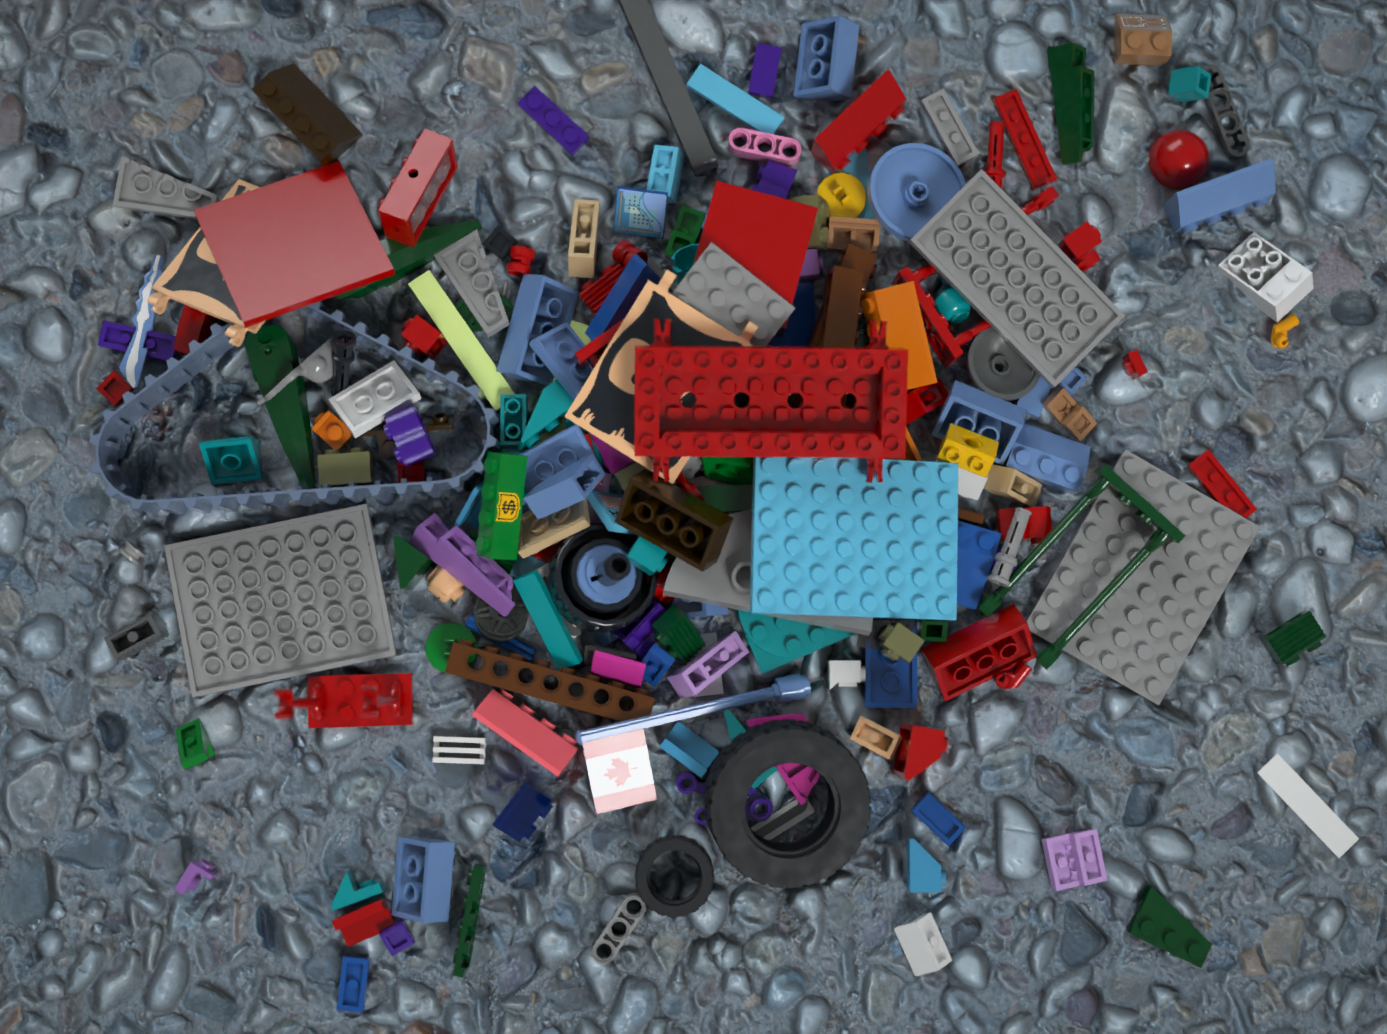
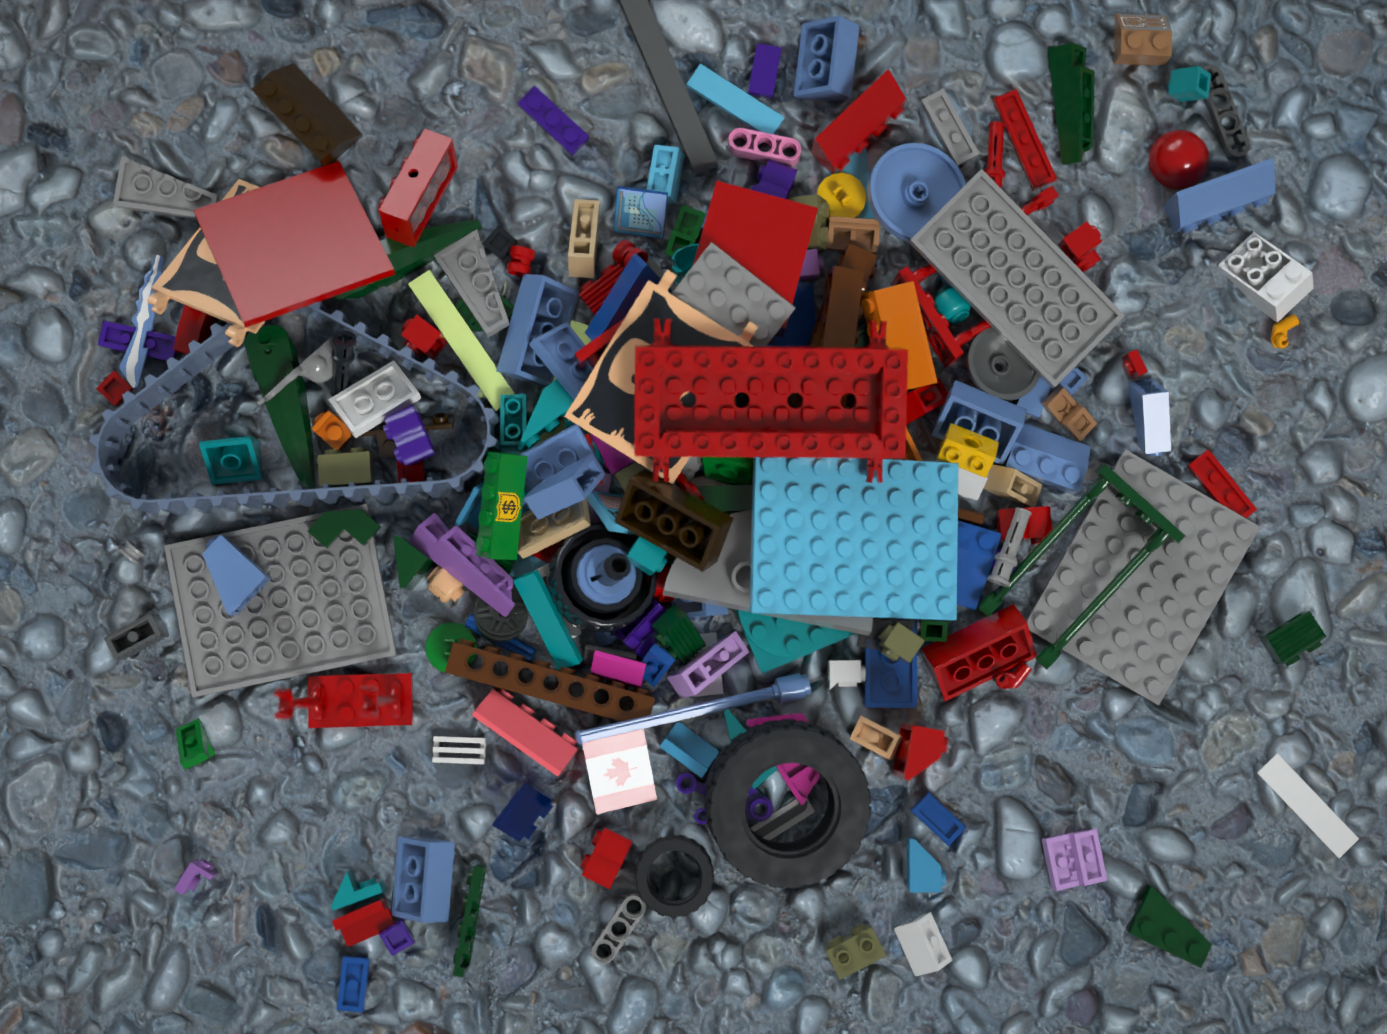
(233, 573): none -> medium blue slope
(333, 523): none -> dark green tile
(606, 857): none -> red brick
(854, 950): none -> olive brick
(1151, 416): none -> slope

